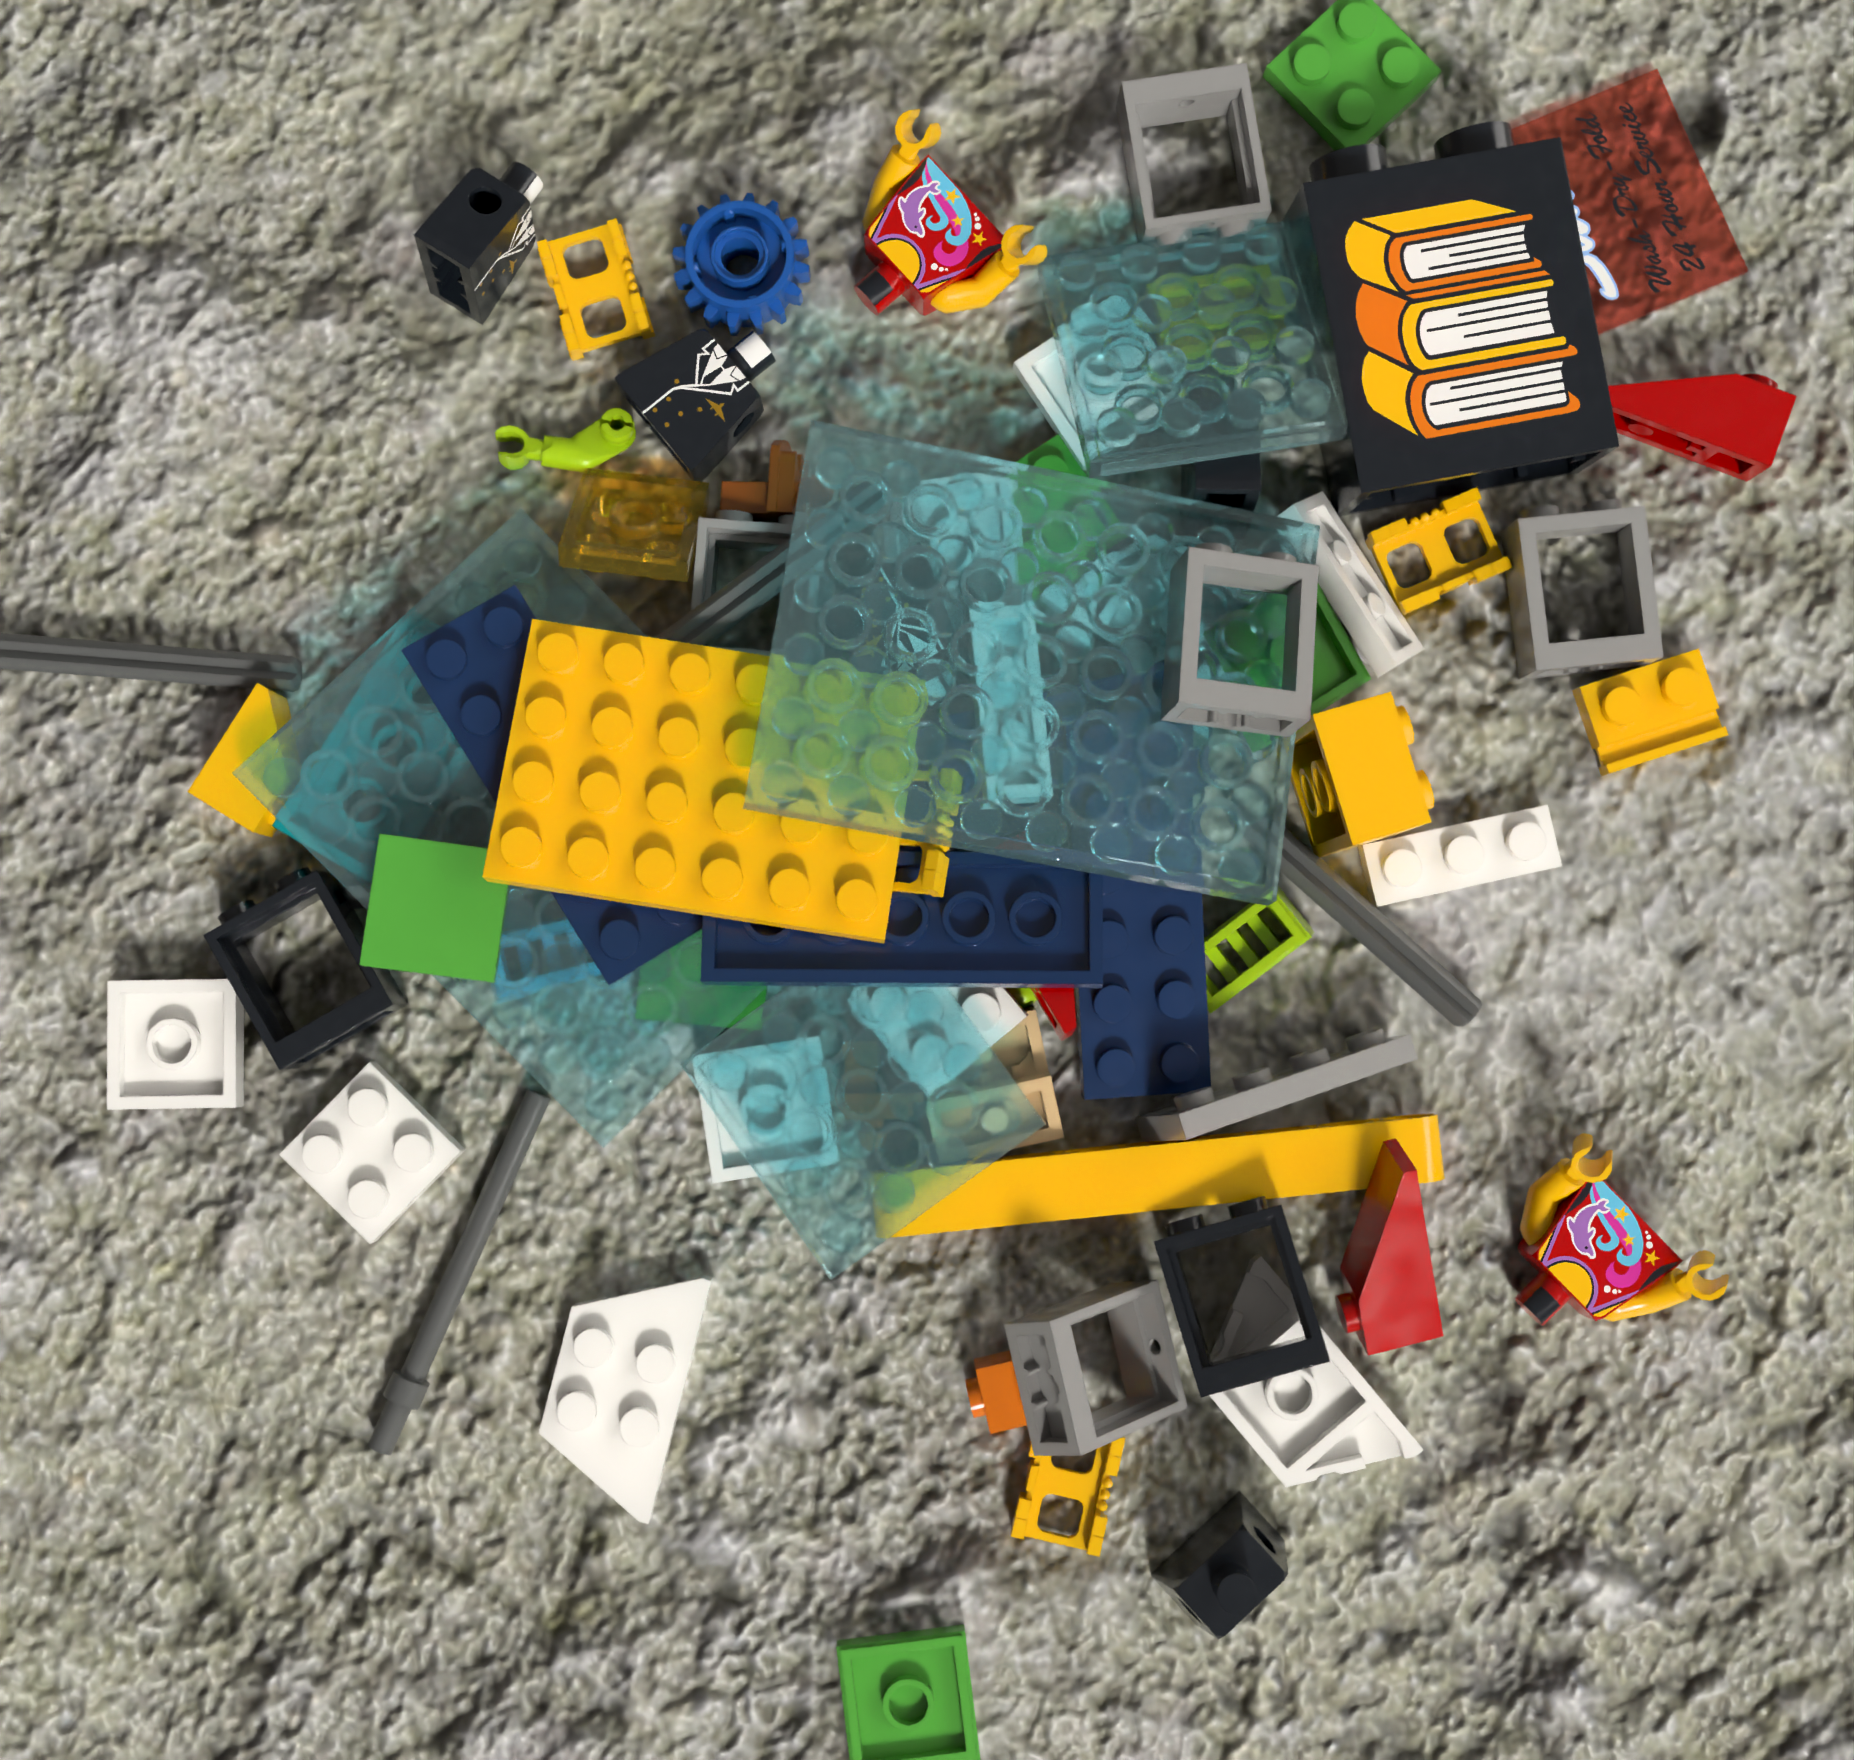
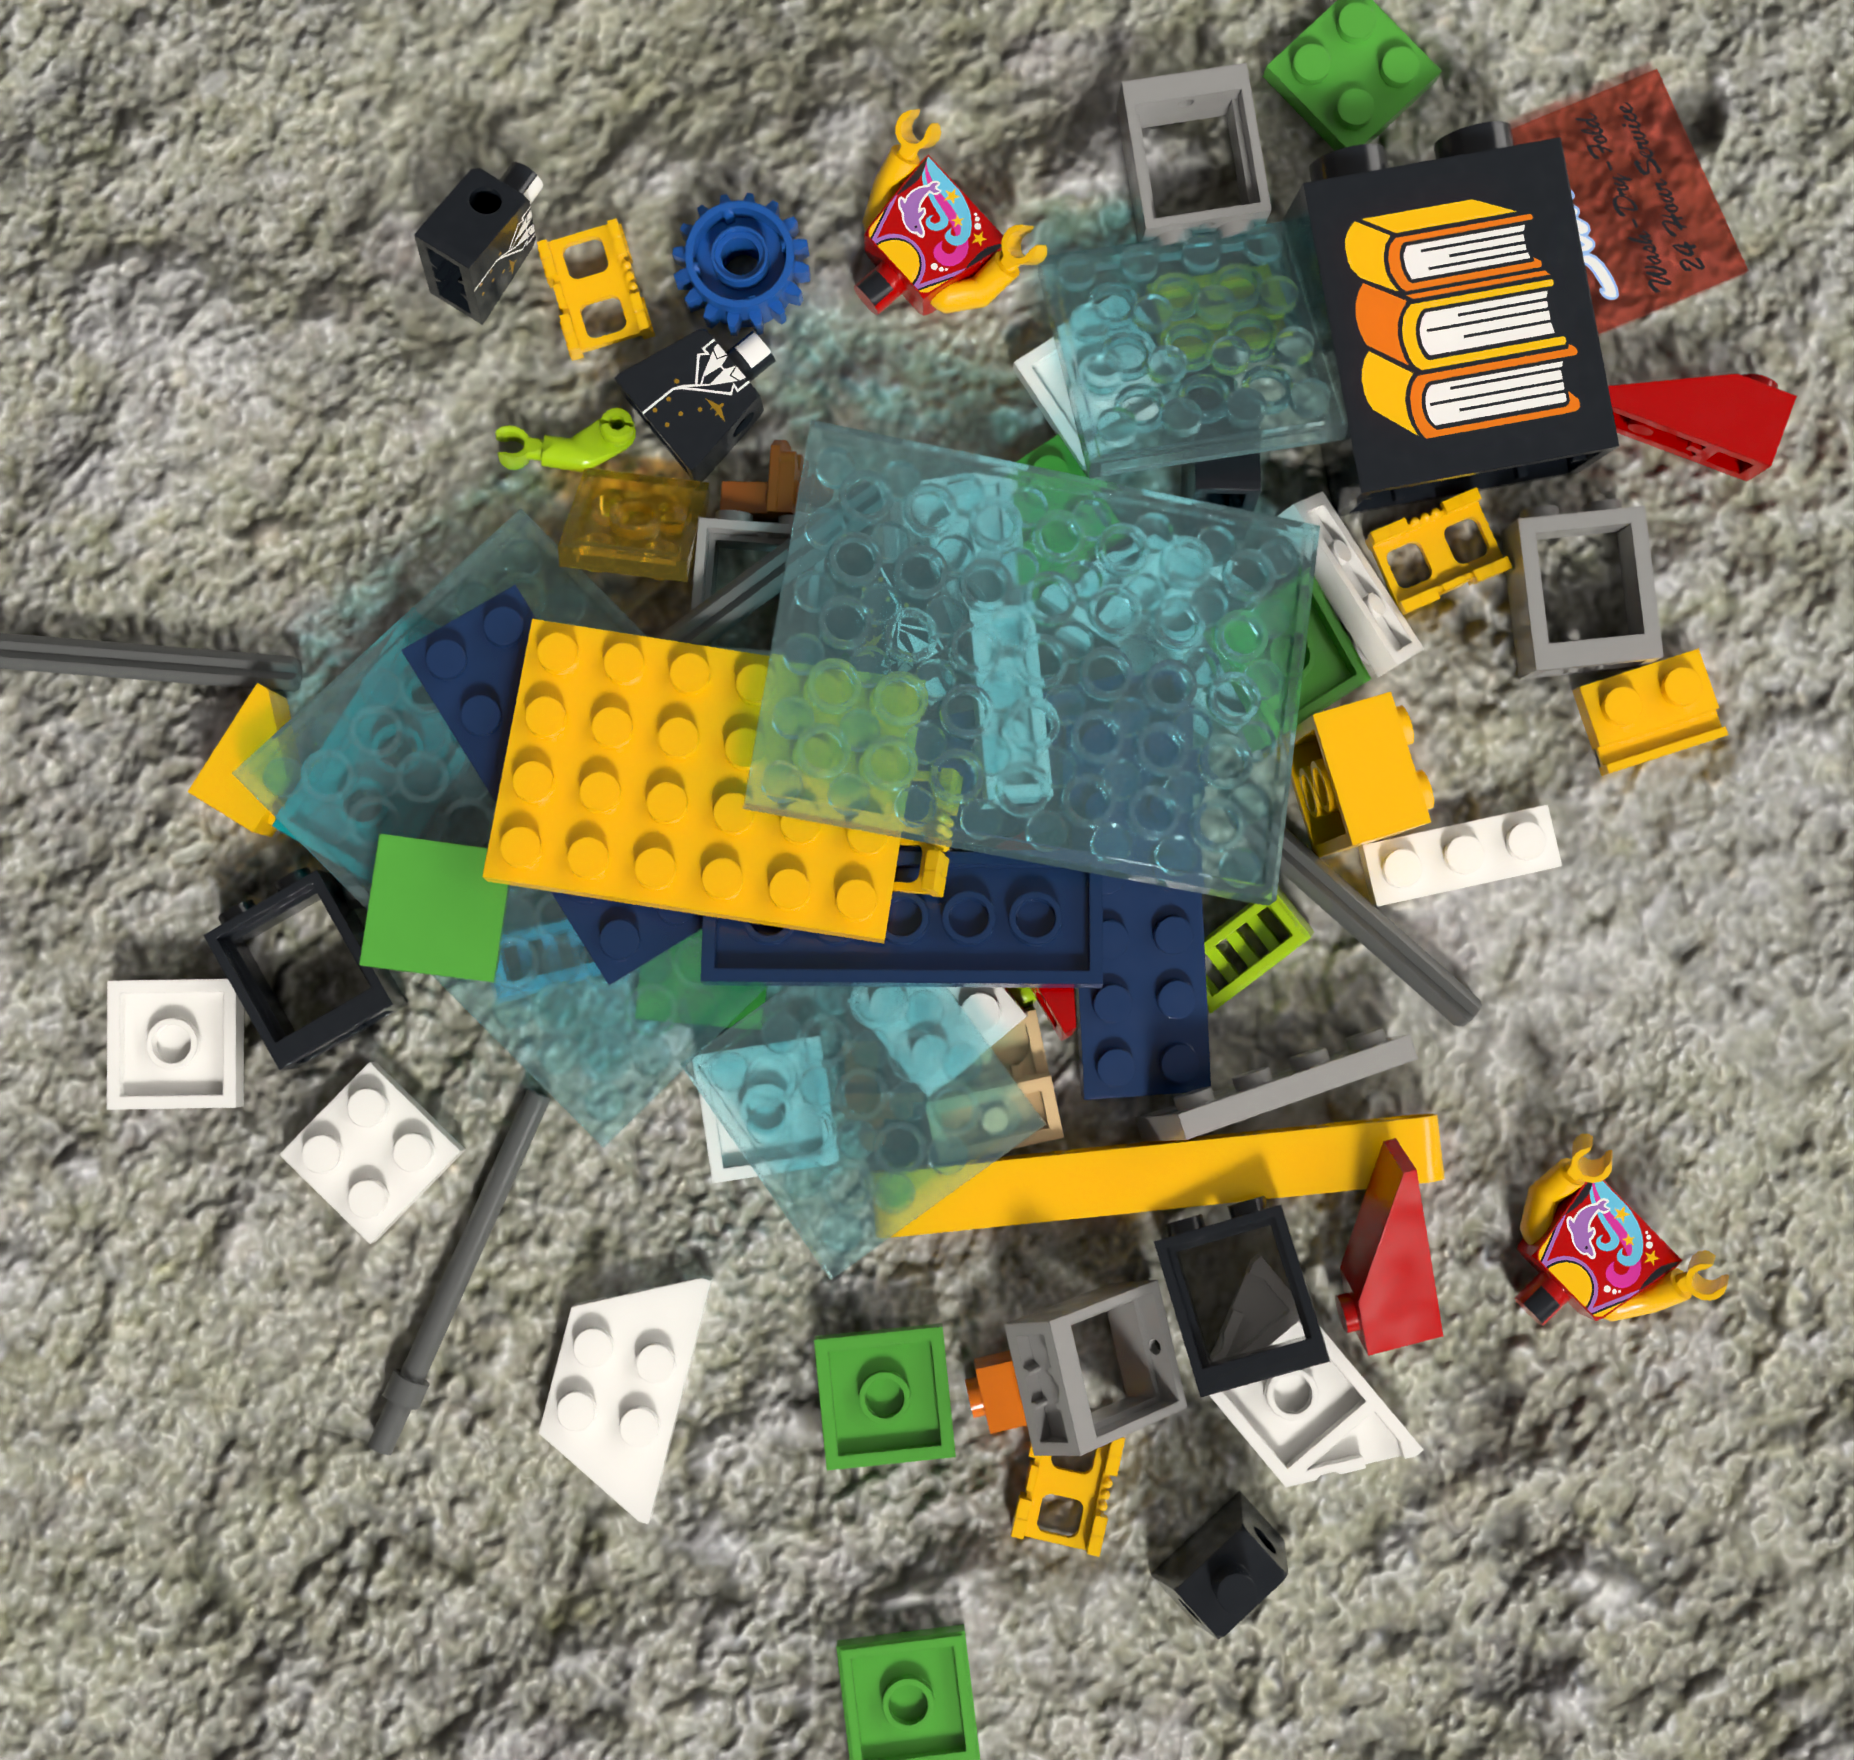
(884, 1396): none -> bright green plate
(1227, 703): light grey window -> none

